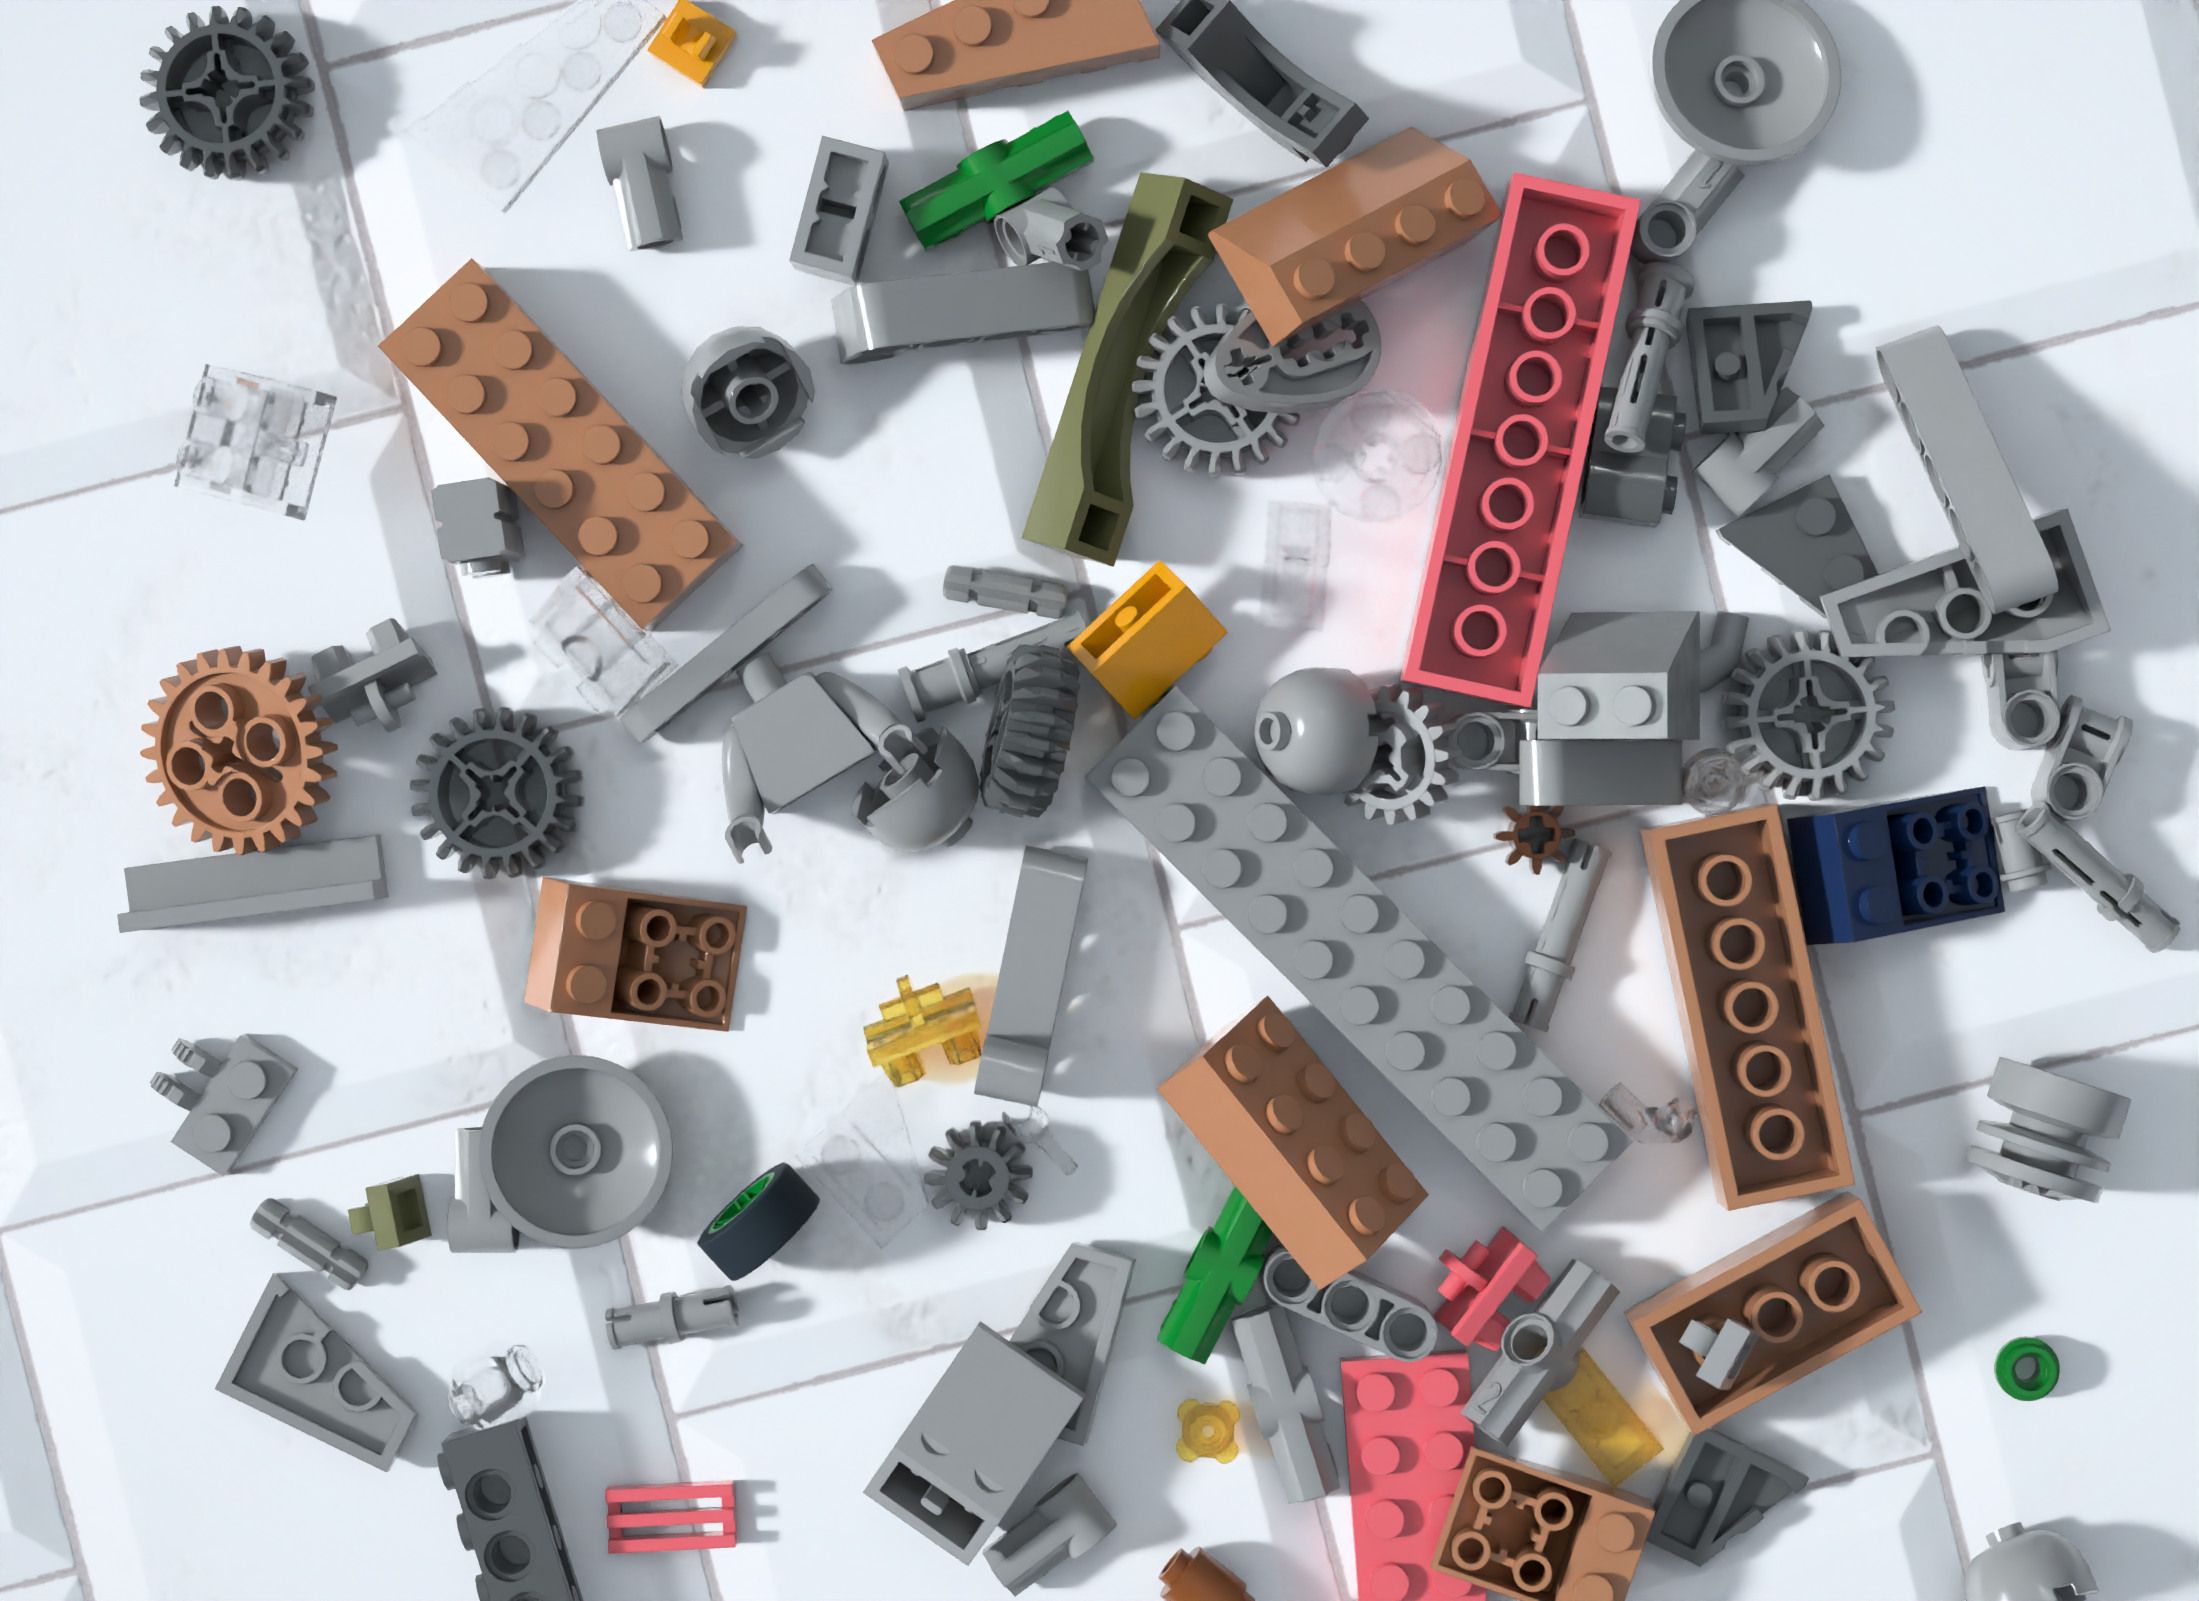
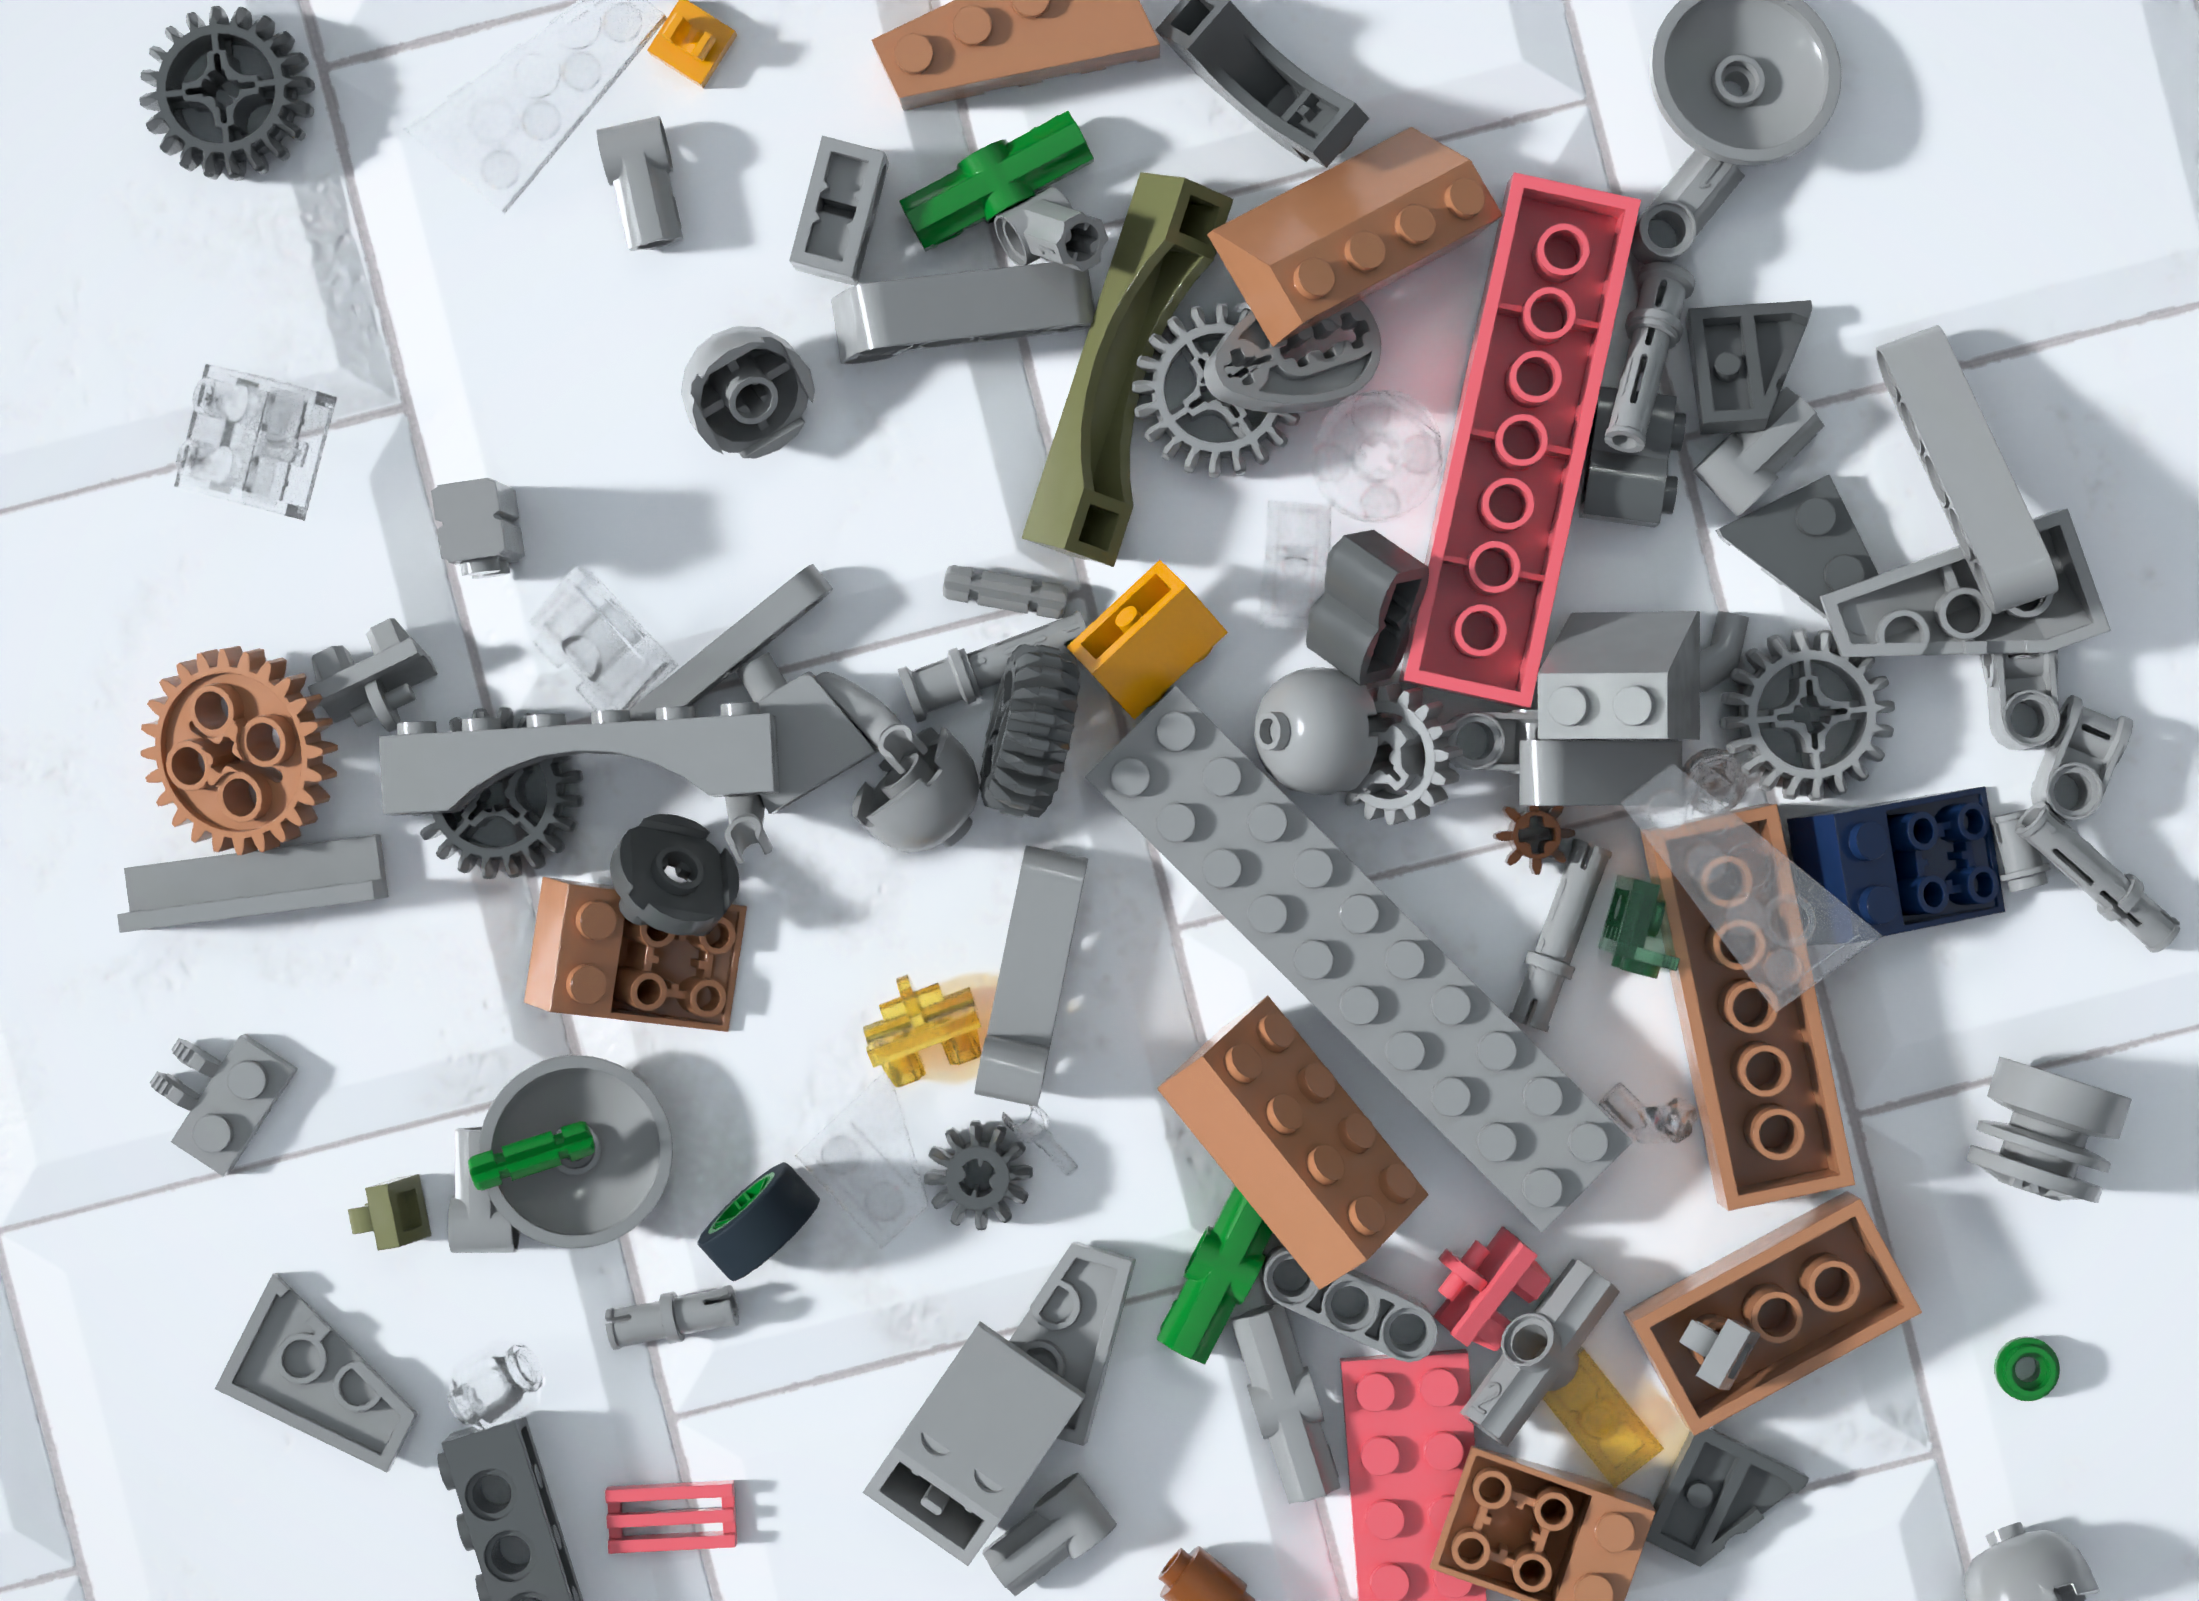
(308, 1243): light grey axle -> none
(449, 769): none -> light grey arch
(531, 1155): none -> green axle
(560, 445): nougat brick -> none
(655, 898): none -> dark grey plate
(1220, 1417): clear yellow plate -> none
(1366, 606): none -> dark grey brick
(1629, 920): none -> clear green bracket
(1754, 897): none -> clear wing

